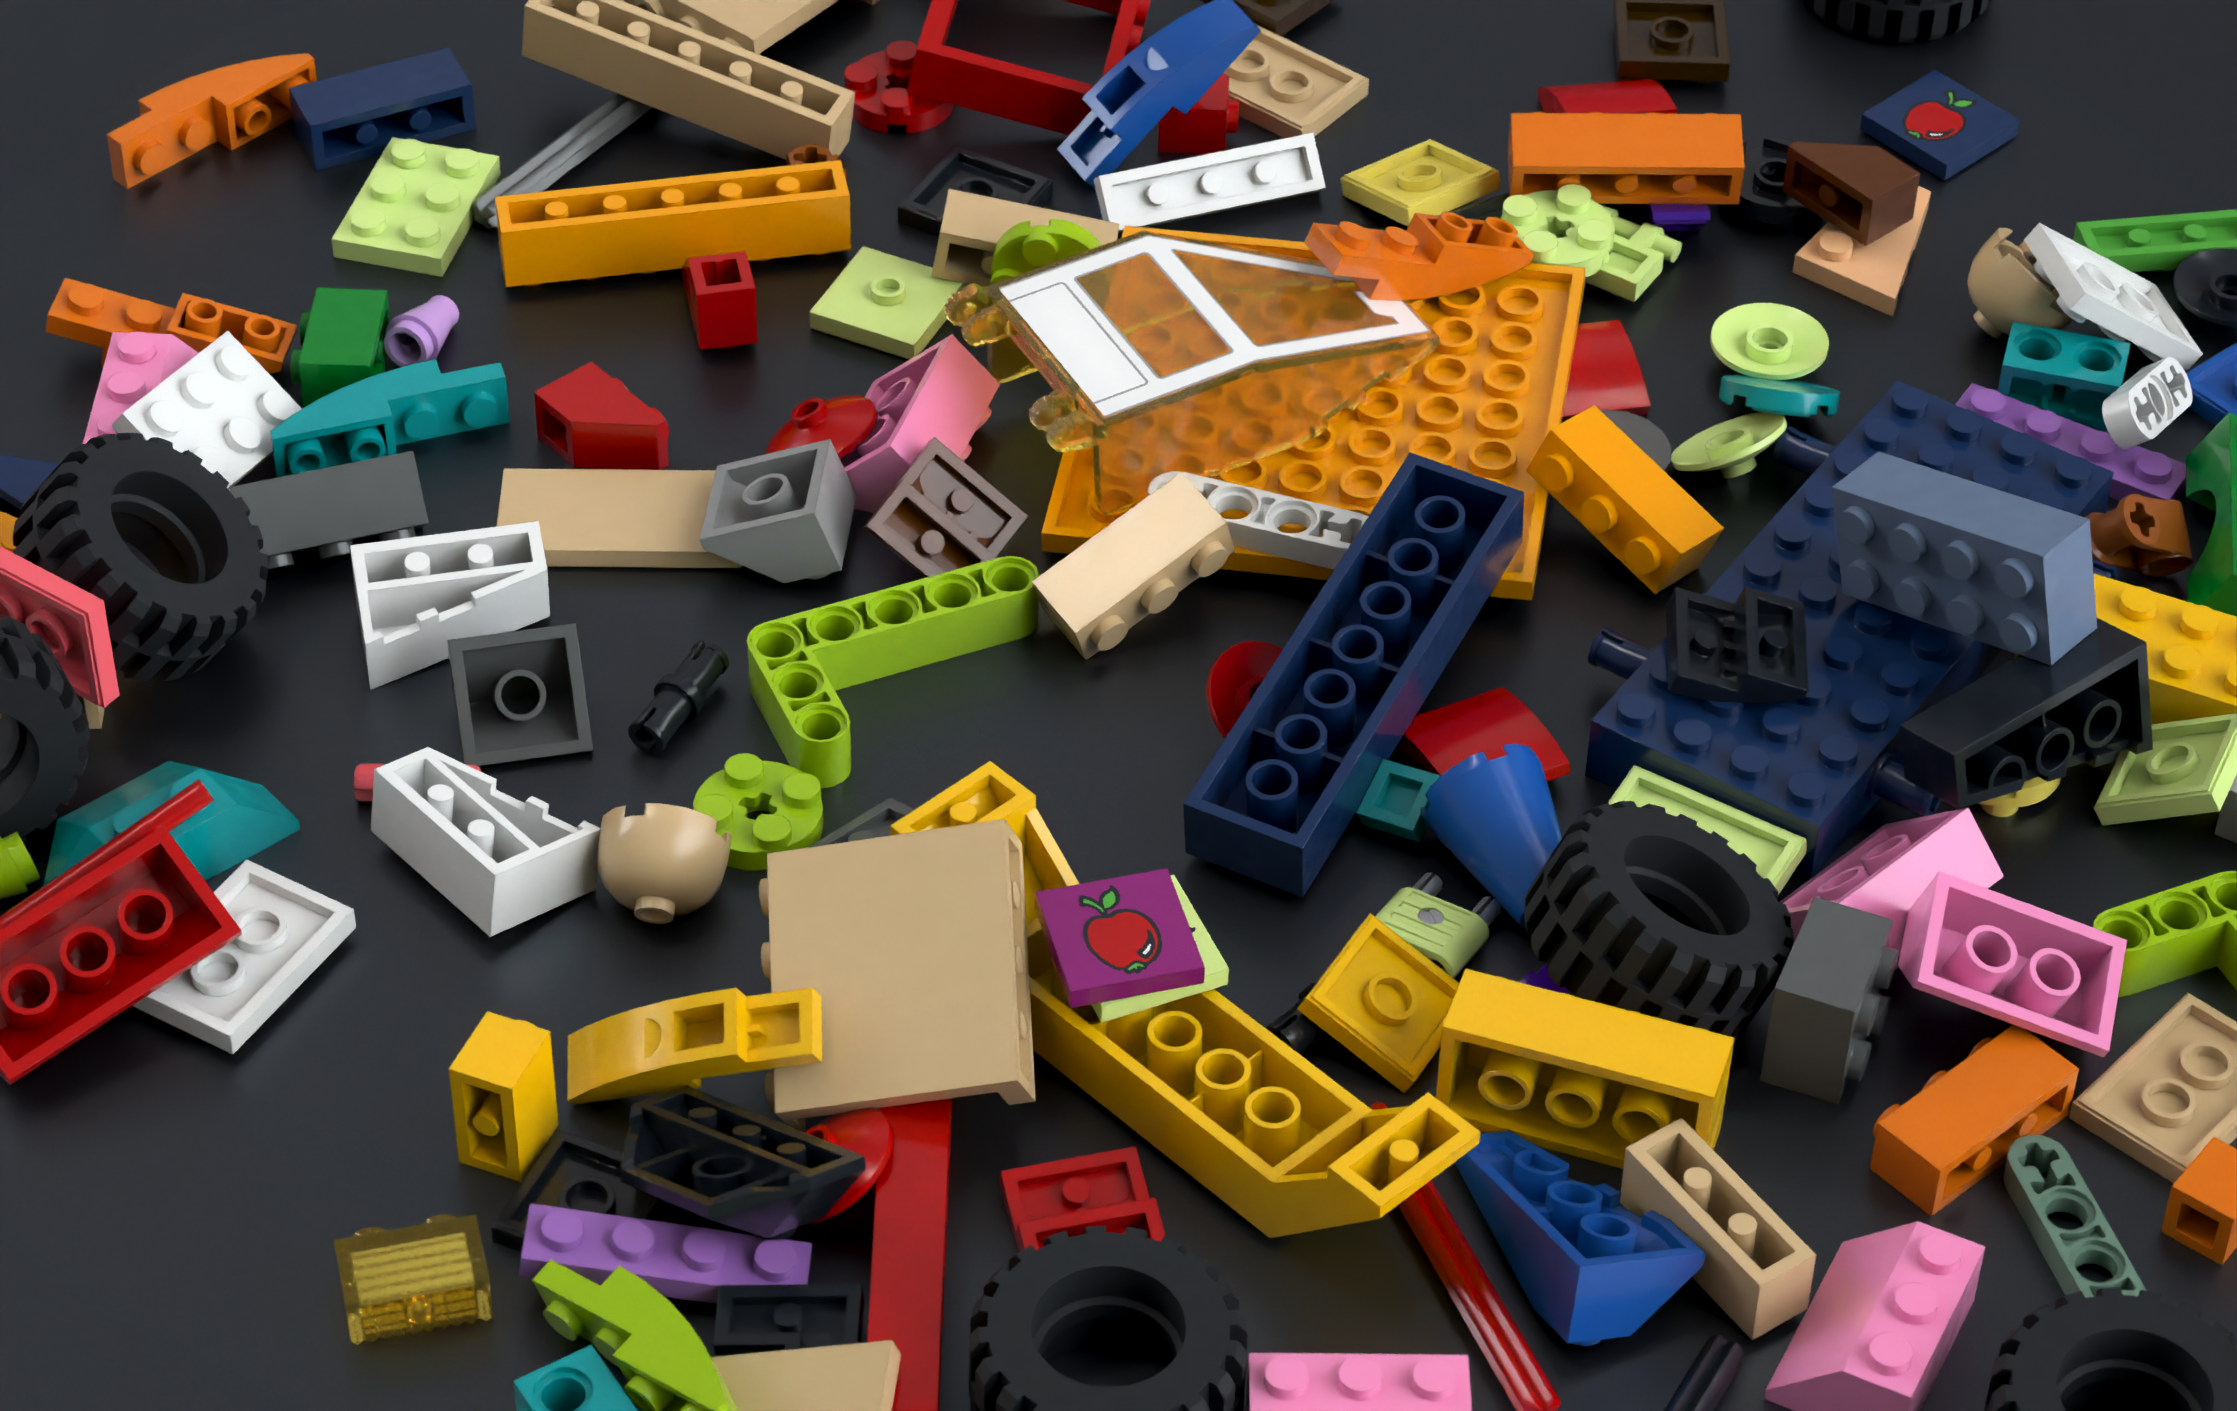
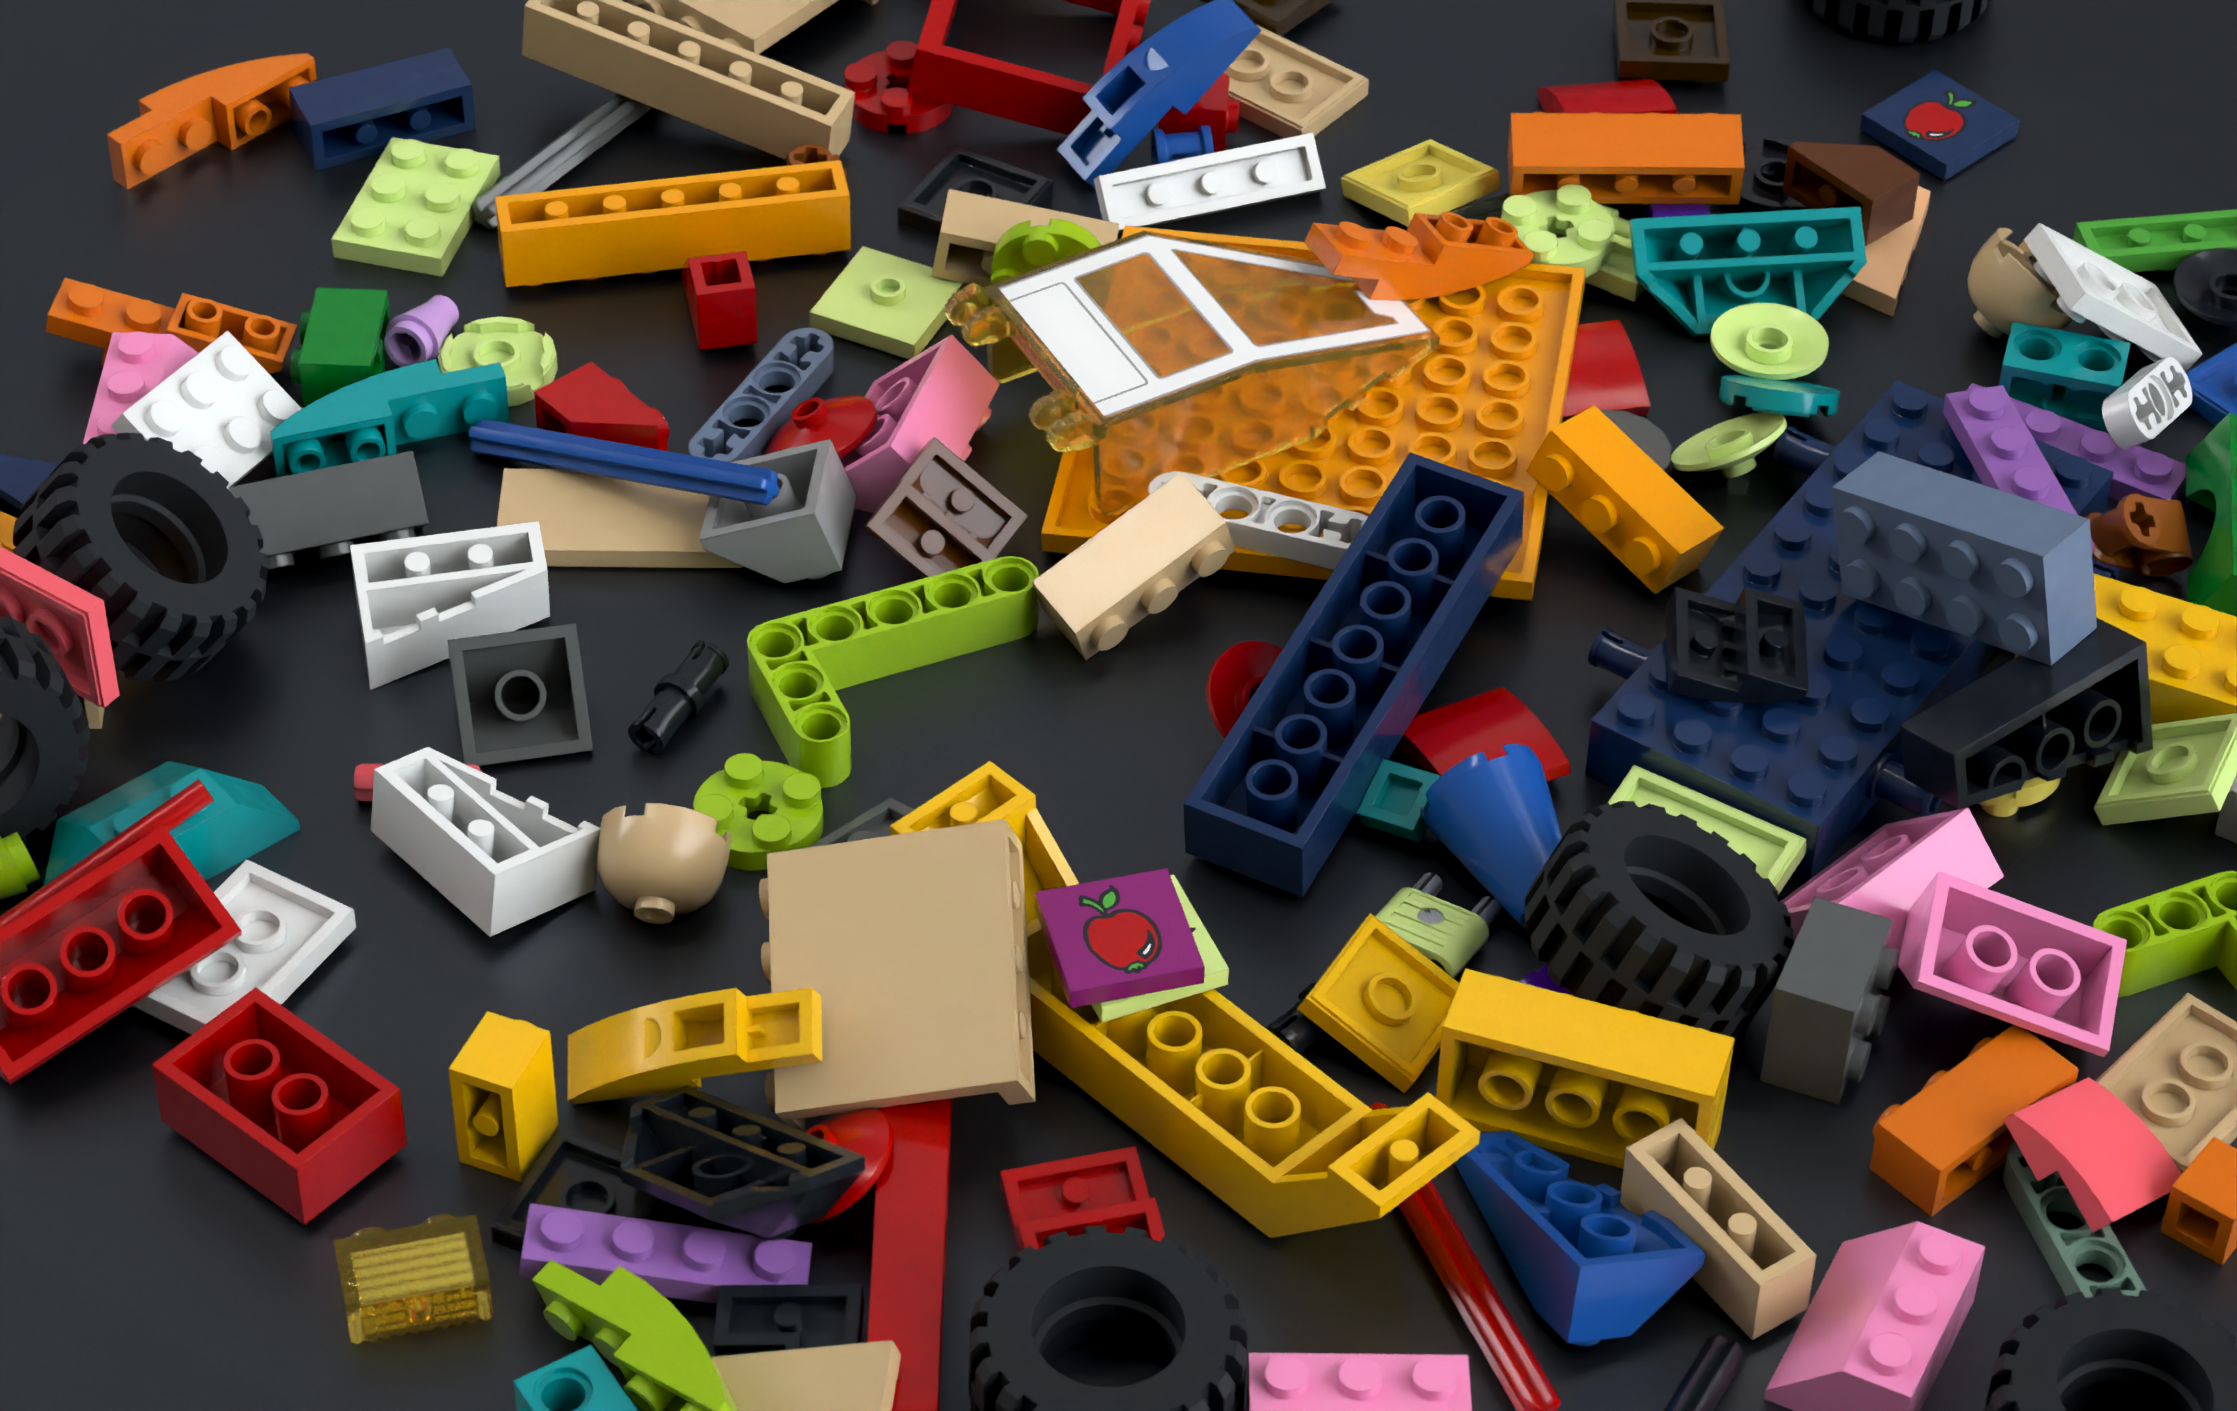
(280, 1105): none -> red brick
(524, 354): none -> yellowish green tile
(624, 462): none -> blue axle
(773, 410): none -> sand blue beam
(1180, 145): none -> blue bush
(1735, 259): none -> teal wedge
(2003, 446): none -> medium lavender plate
(2097, 1148): none -> coral slope

